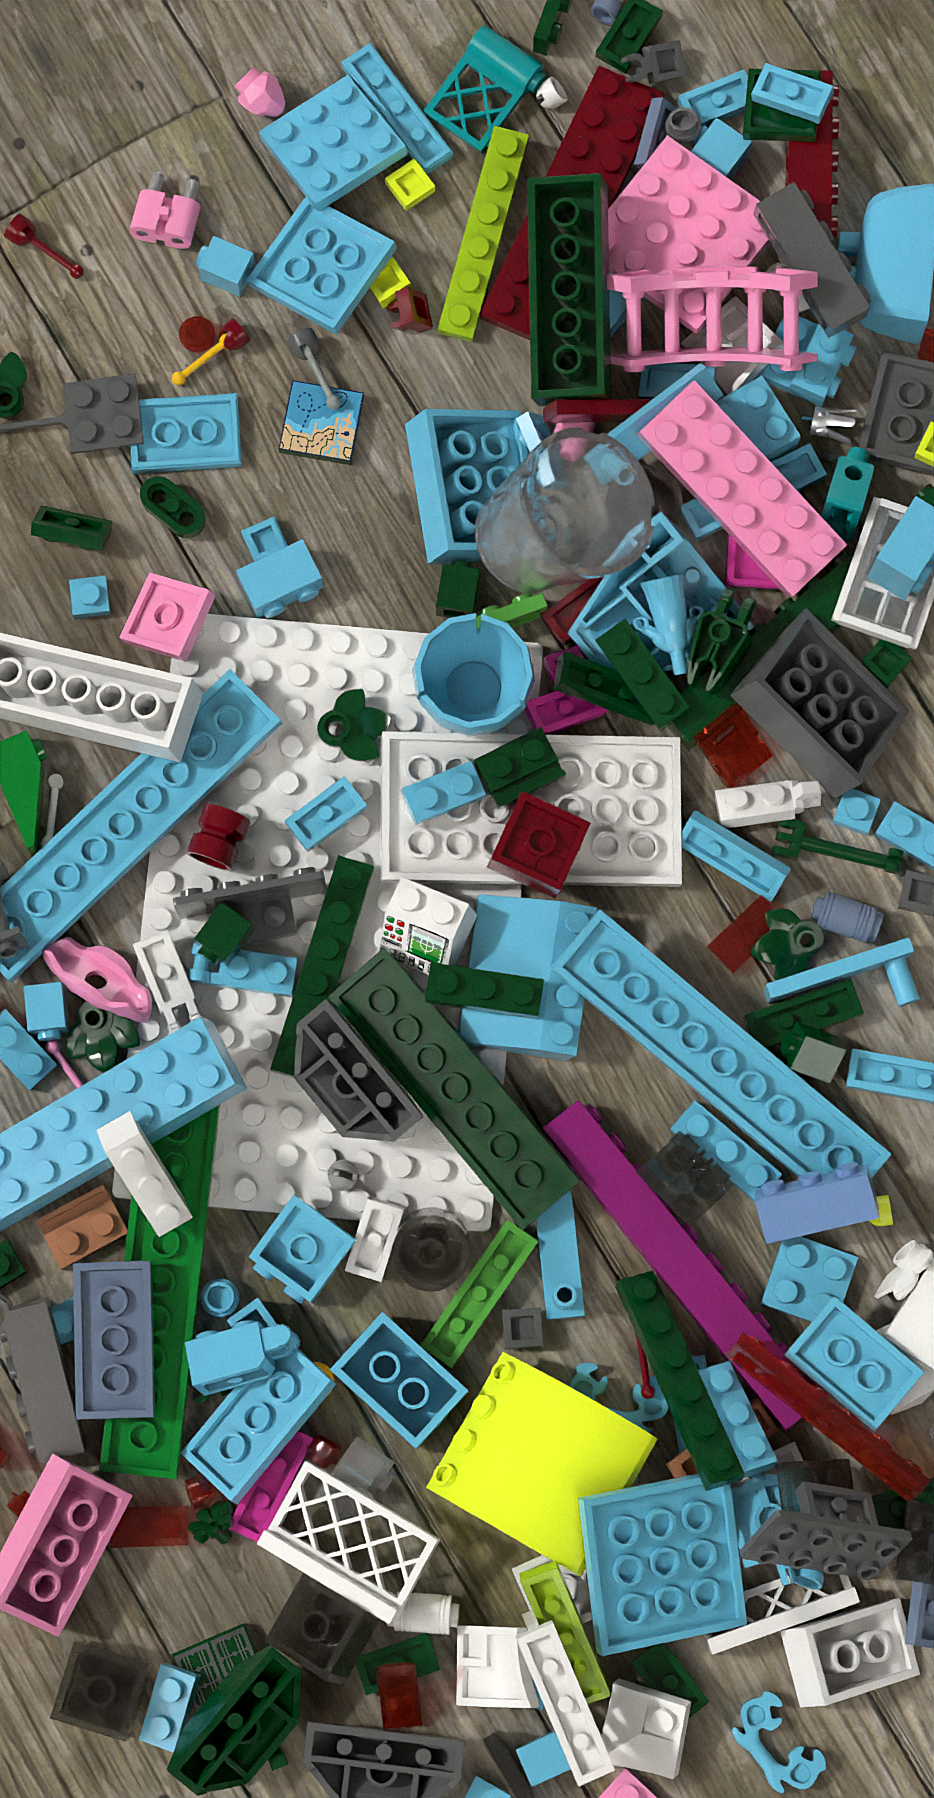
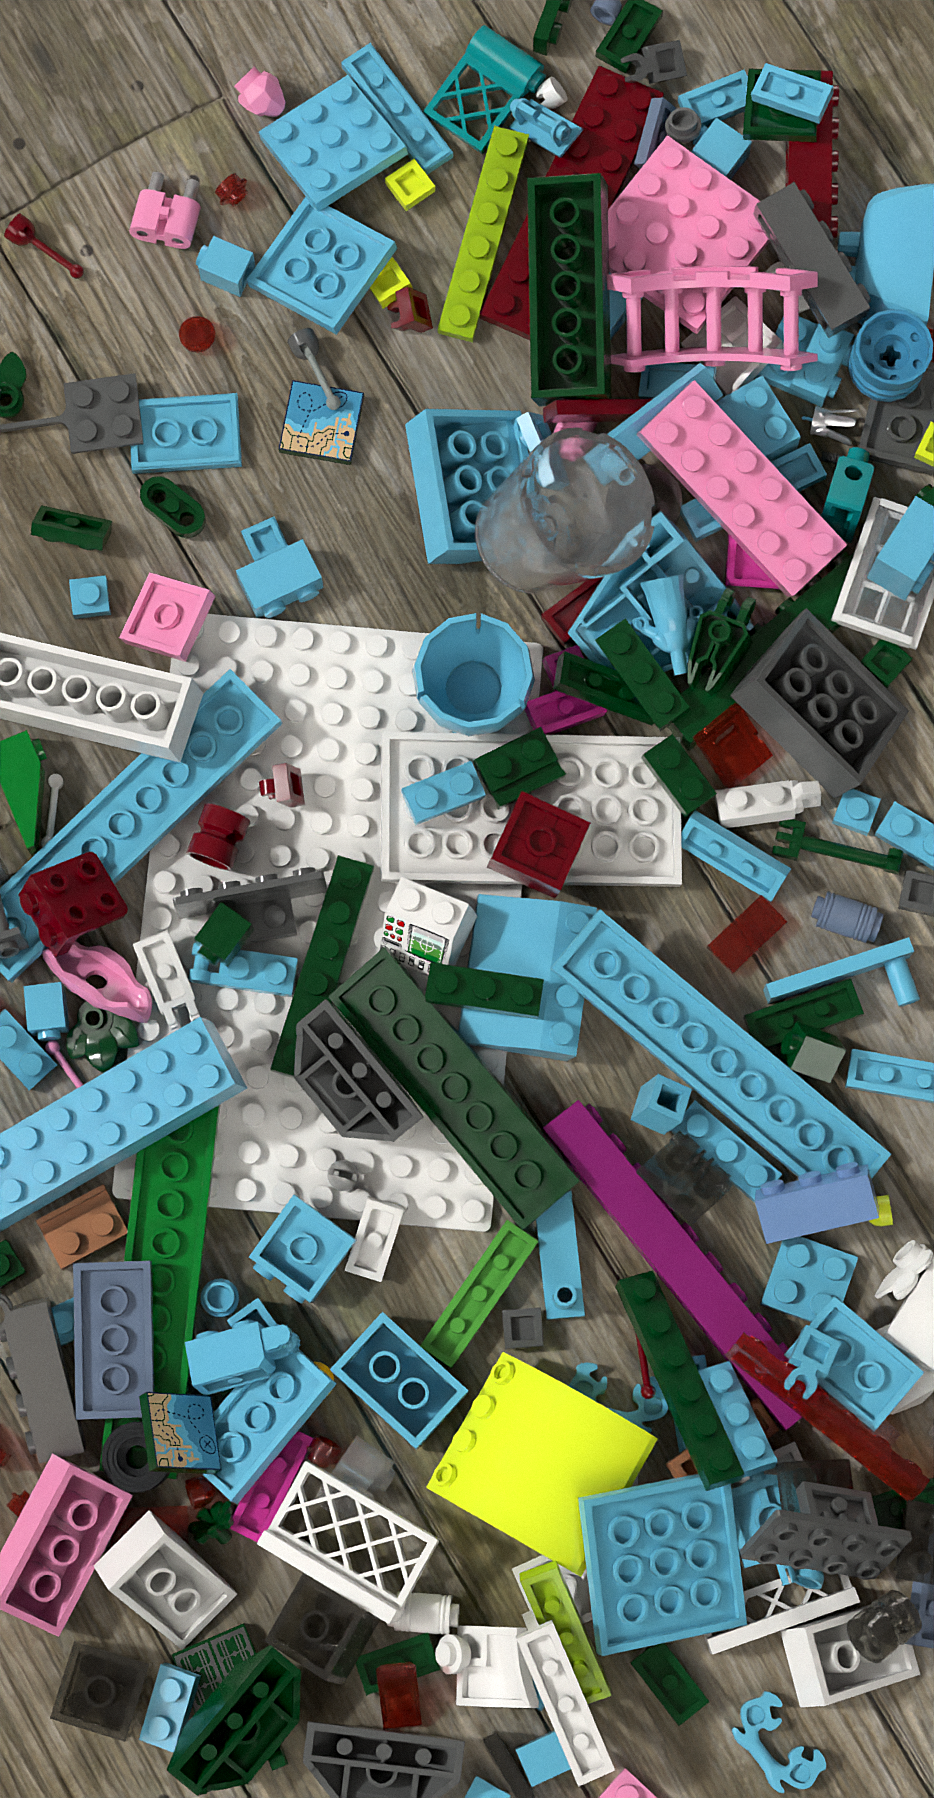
(71, 901): none -> dark red bracket
(116, 1463): none -> black tyre
(144, 1173): white brick -> none
(164, 1580): none -> white slope
(180, 1433): none -> tile
(230, 337): hinge -> none
(232, 190): none -> clear red plate
(285, 786): none -> tile
(325, 814): medium azure plate -> none
(359, 725): dark green plate -> none
(412, 1261): clear smoke brick -> none
(453, 1654): none -> white plate
(457, 590): dark green brick -> none
(523, 610): bright green plate -> none
(543, 126): none -> medium azure hinge
(645, 1729): white plate -> none
(661, 1104): none -> medium azure brick
(678, 775): none -> dark green plate
(782, 943): dark green plate -> none
(813, 1357): none -> medium azure plate
(884, 1626): none -> clear smoke wheel
(905, 343): none -> dark azure wheel

